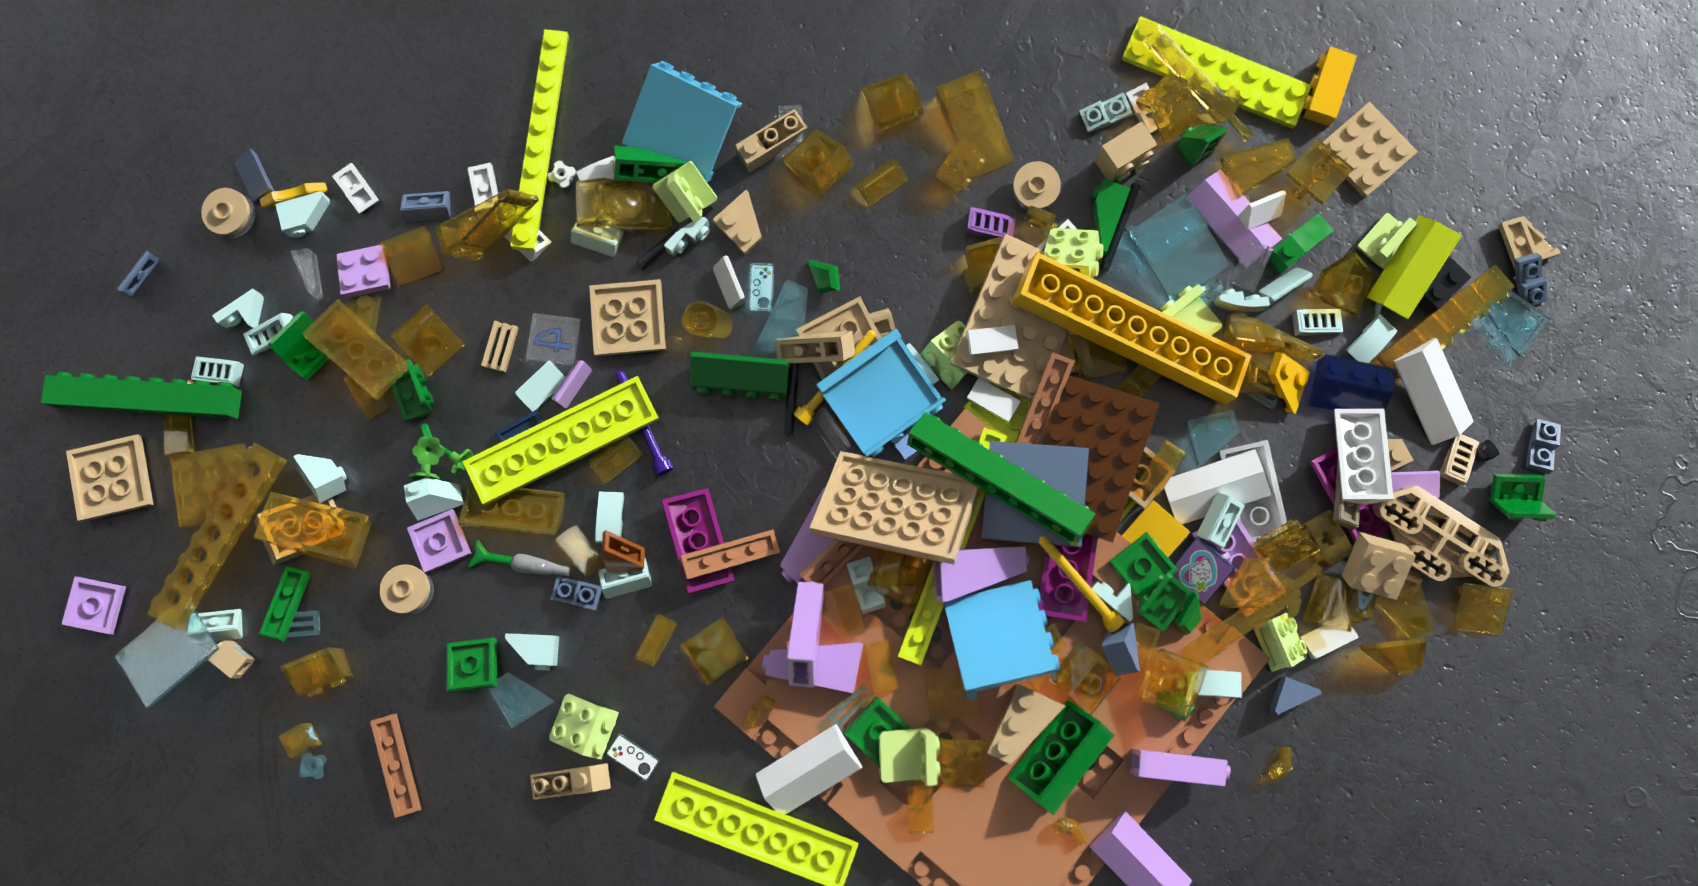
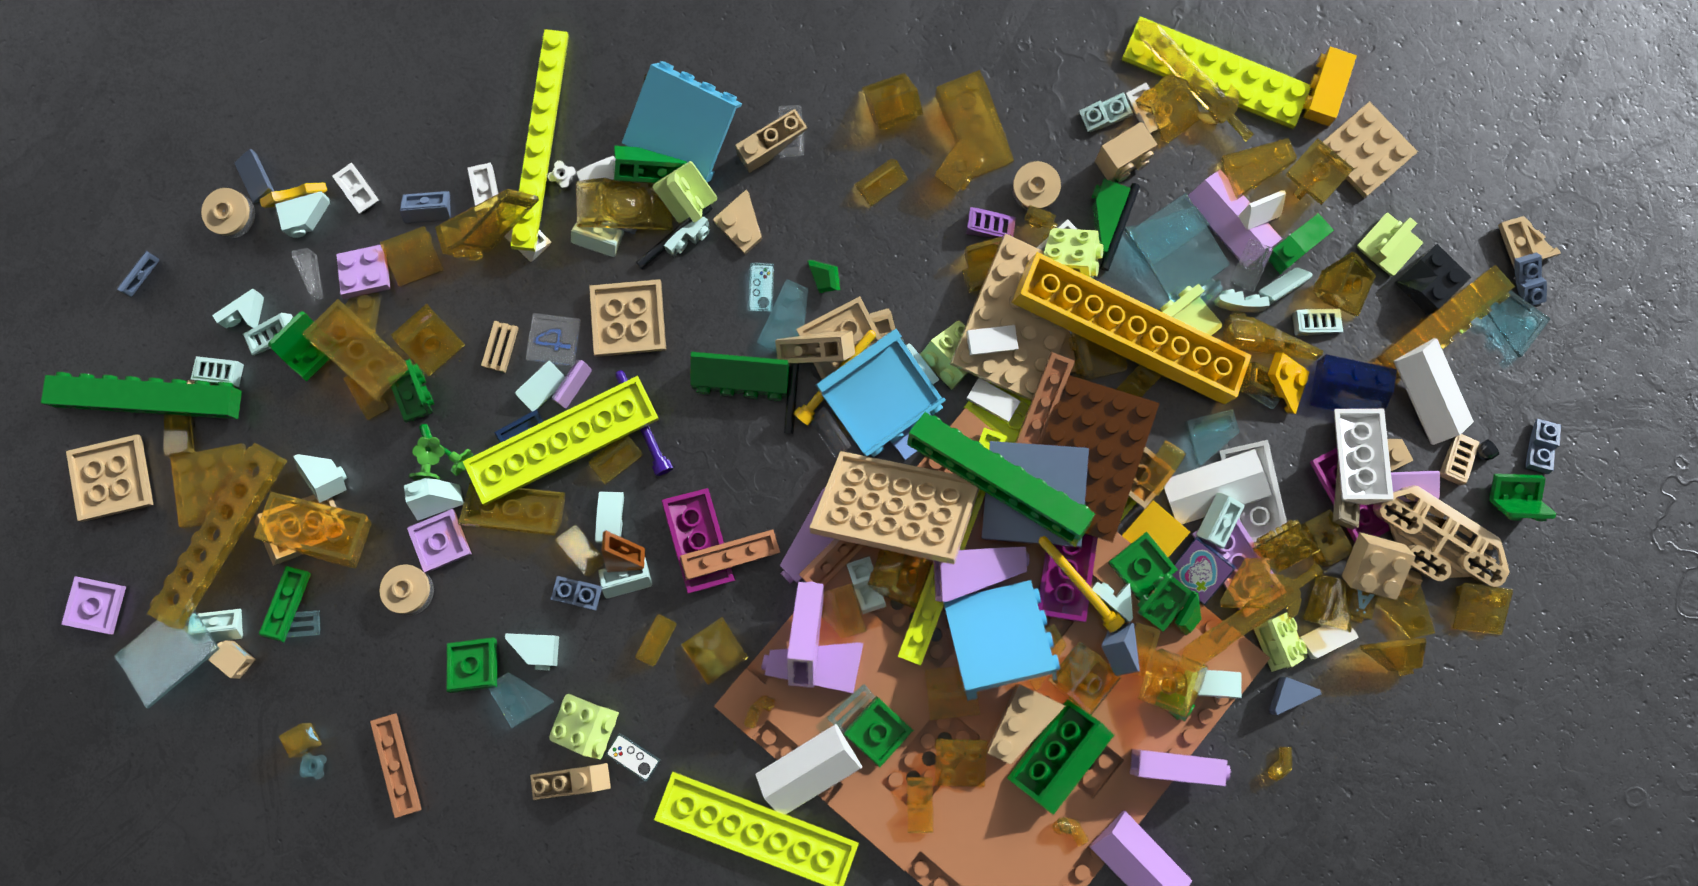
(318, 671): clear yellow slope -> none
(520, 562): light grey piece -> none
(715, 321): clear yellow cap -> none
(728, 283): white slope -> none
(819, 161): clear yellow slope -> none
(880, 667): clear yellow slope -> none
(909, 756): yellowish green bracket -> none
(1200, 142): green slope -> none
(1372, 340): light aqua slope -> none
(1414, 266): neon yellow slope -> none

